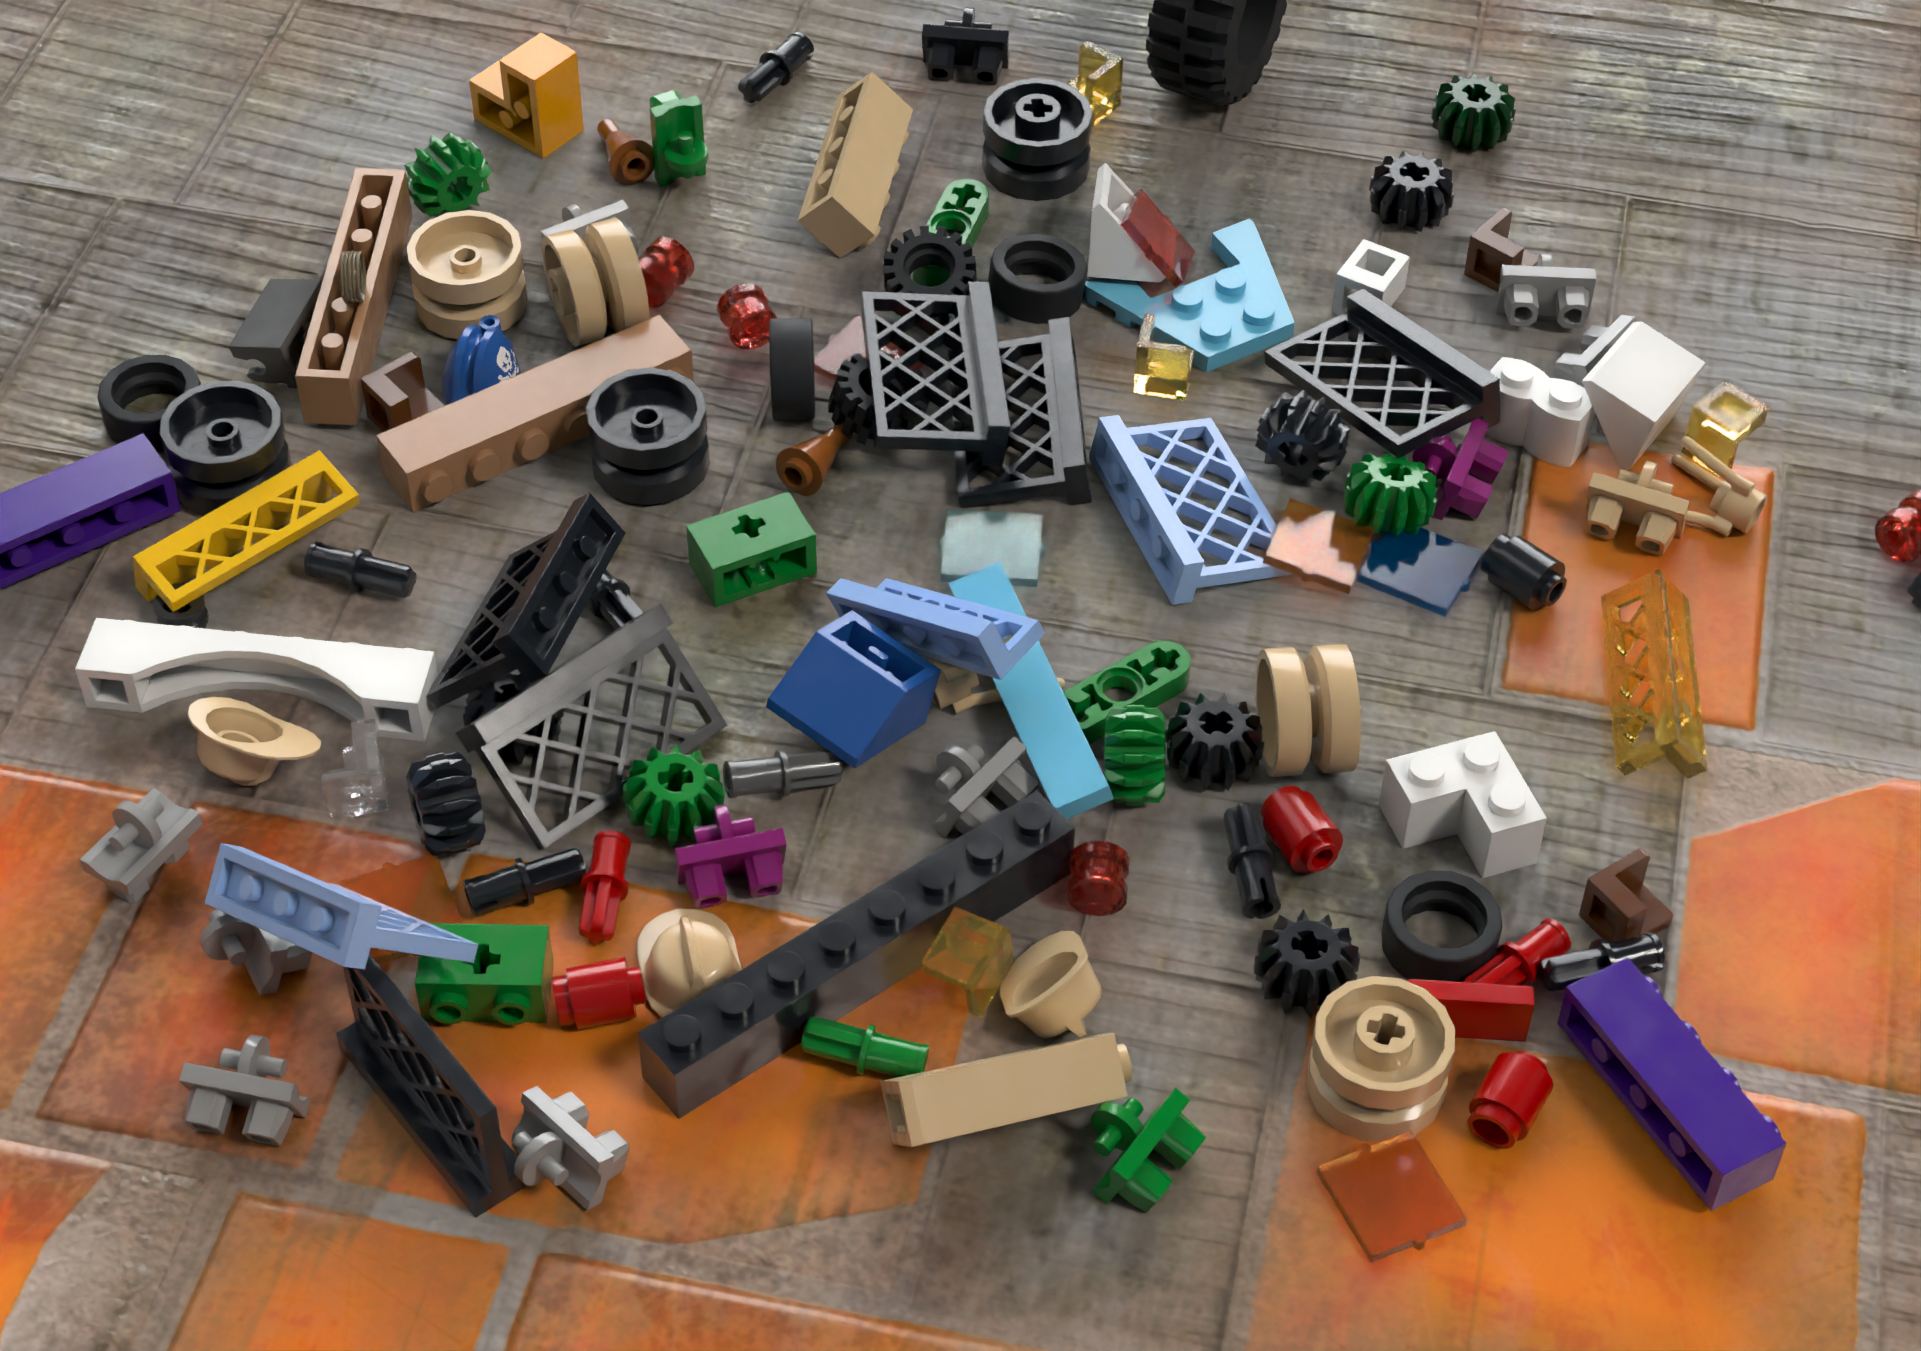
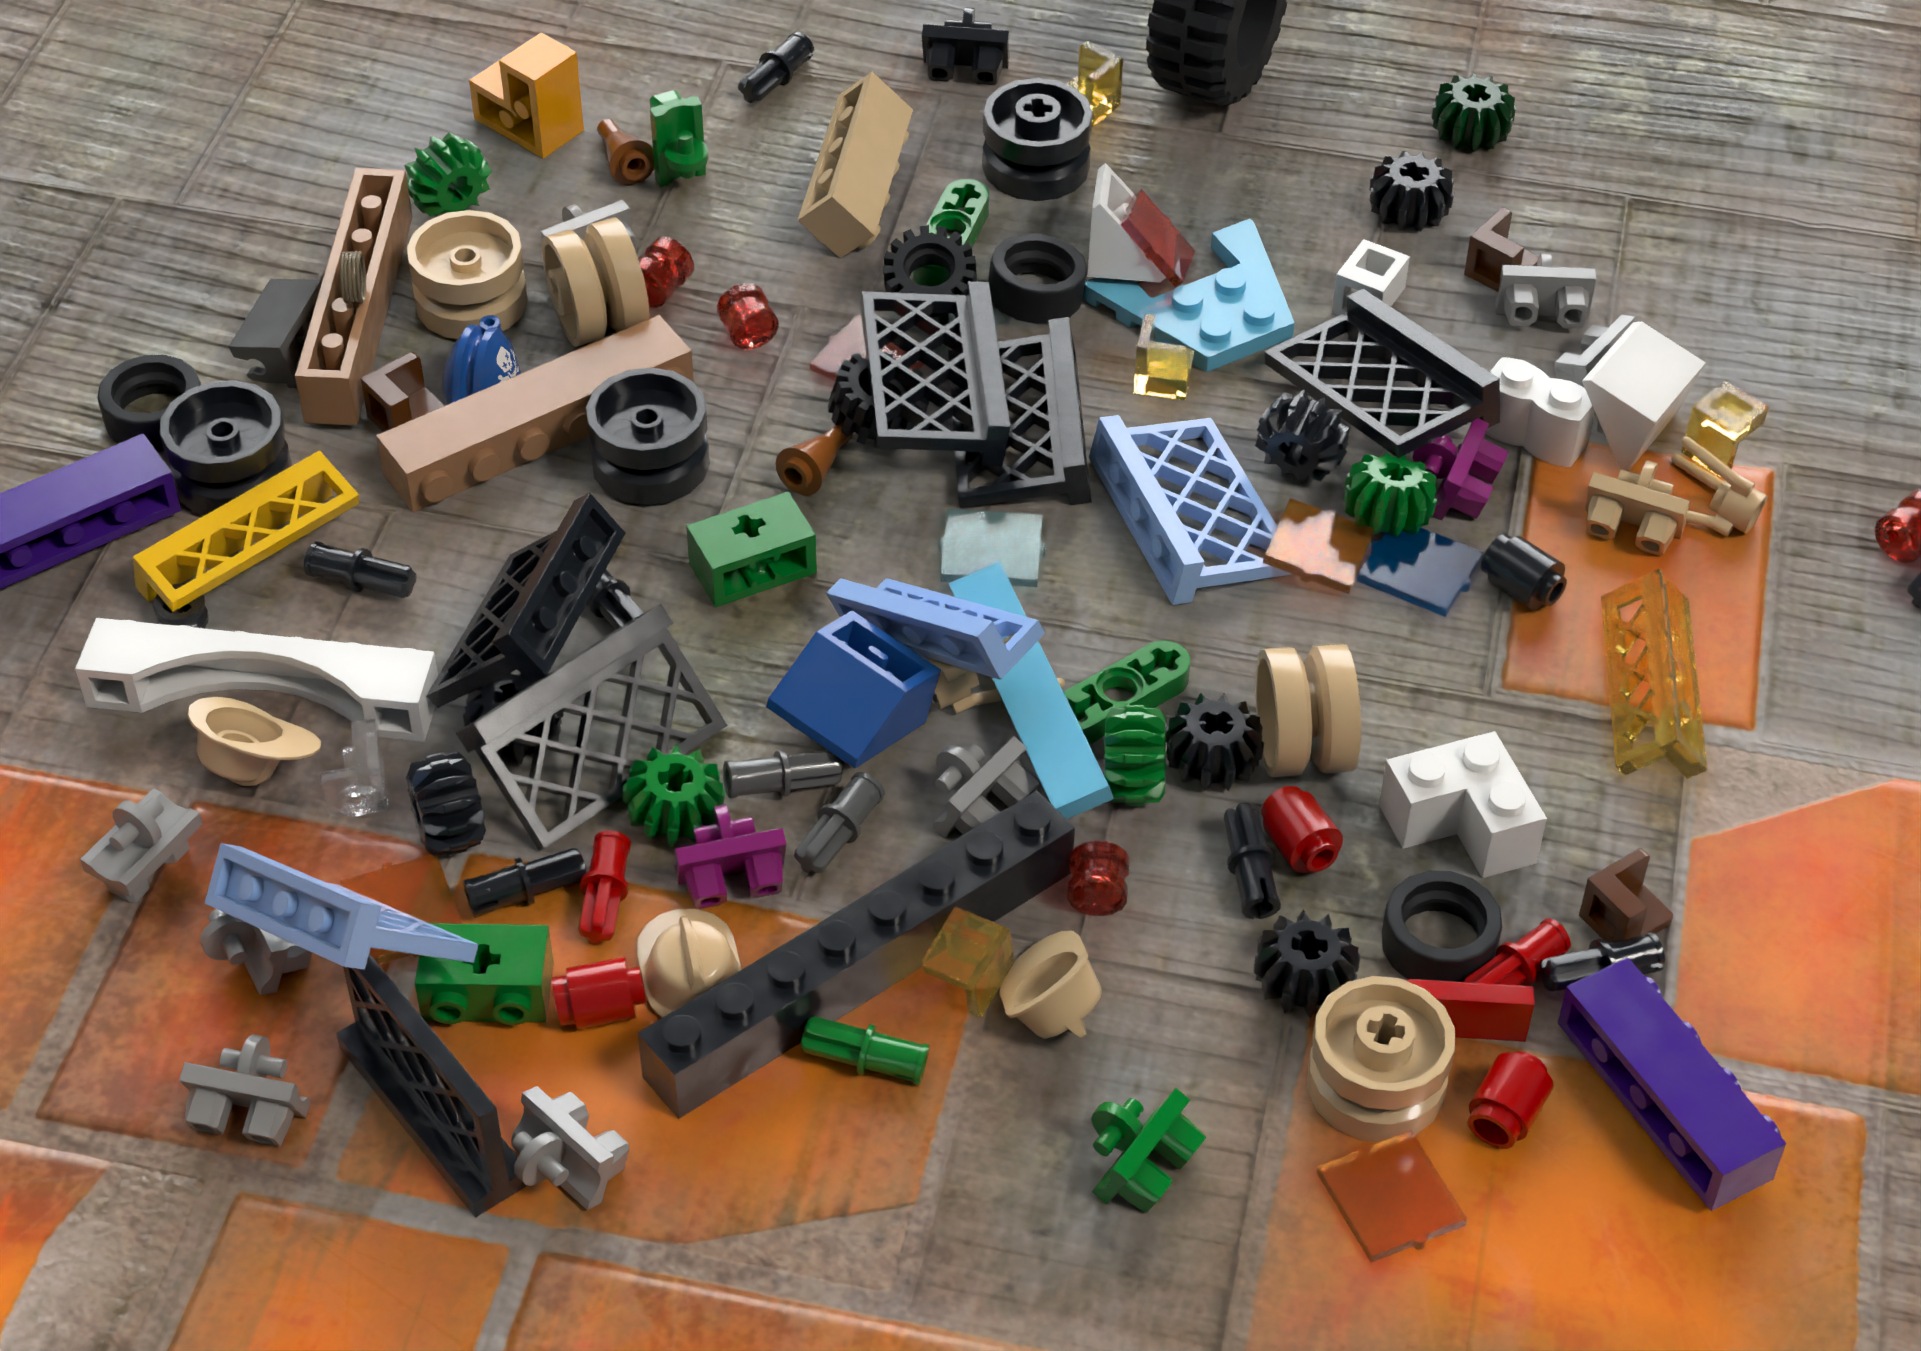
(792, 368): black tyre -> none
(839, 823): none -> dark grey axle
(1005, 1089): tan slope -> none

